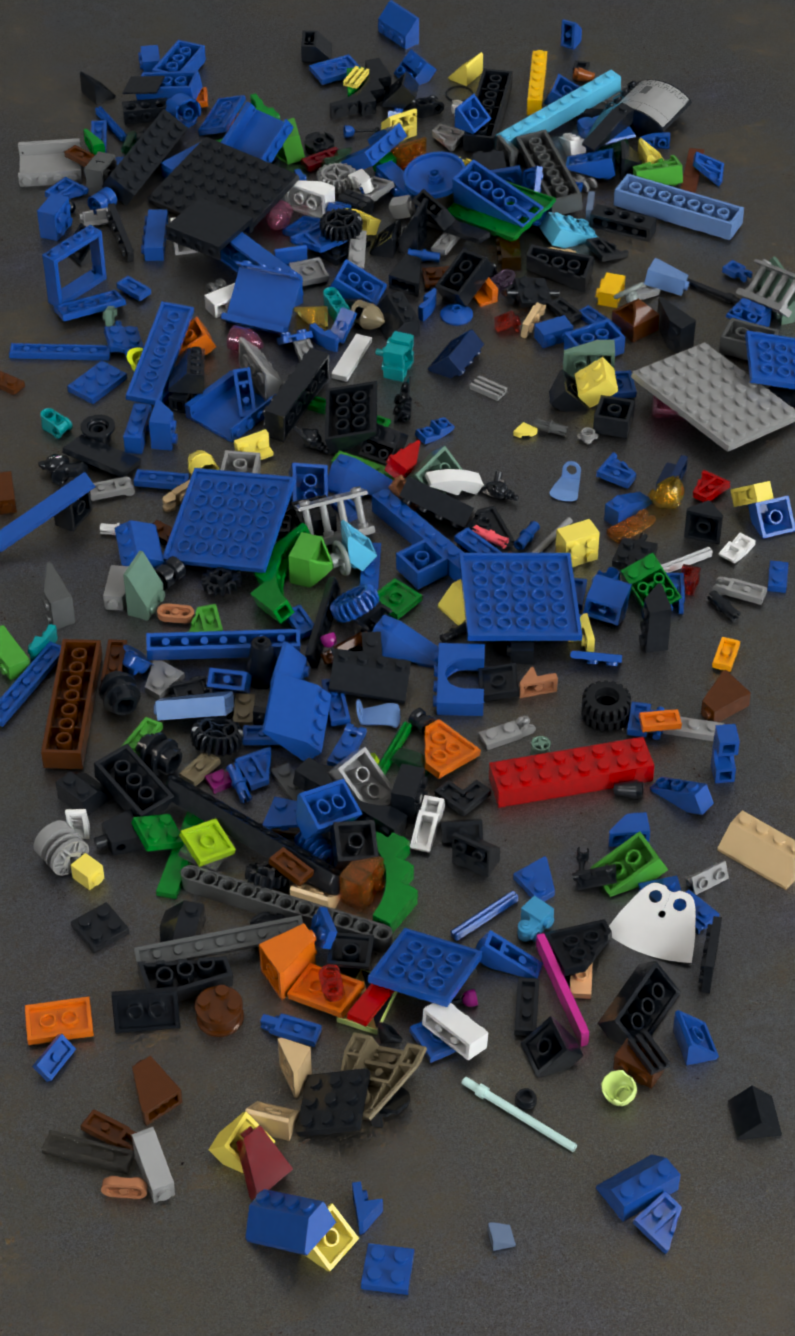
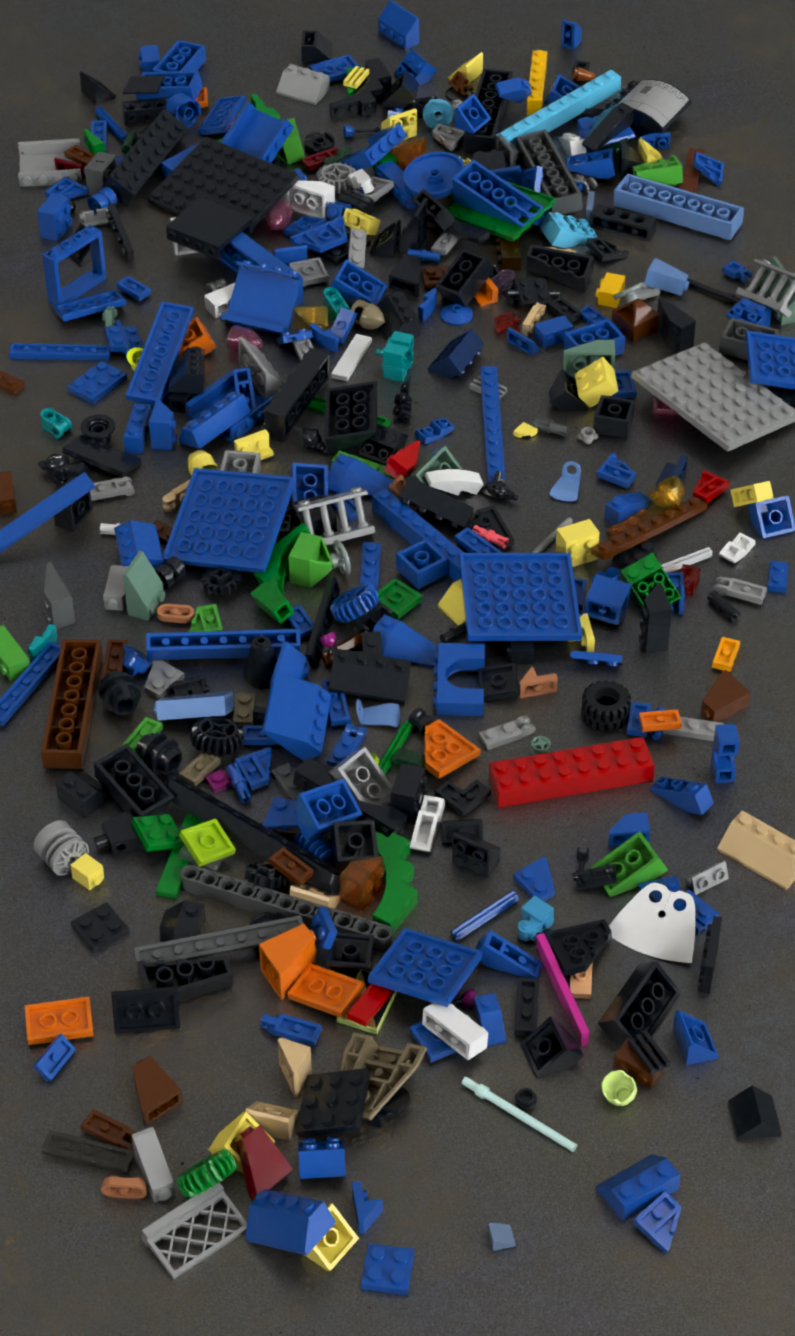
(61, 164): none -> dark red slope
(79, 822): white slope -> none
(155, 235): blue brick -> none
(159, 479): blue plate -> none
(181, 1216): none -> light grey fence
(206, 1173): none -> green gear
(215, 420): none -> blue slope
(219, 1011): reddish brown wheel -> none
(229, 680): blue brick -> none
(303, 84): none -> light grey slope
(321, 1158): none -> blue slope
(331, 983): clear red plate -> none
(341, 224): black gear -> none
(357, 546): medium azure slope -> none
(388, 1034): black slope -> none
(401, 207): light grey brick -> none
(436, 105): none -> medium azure plate
(459, 83): none -> reddish brown plate
(490, 1018): none -> blue slope
(492, 422): none -> blue plate
(513, 89): none -> blue slope
(521, 342): none -> blue slope
(526, 535): blue pin -> none
(629, 789): black cone -> none
(649, 528): none -> reddish brown plate
(704, 523): black slope -> none

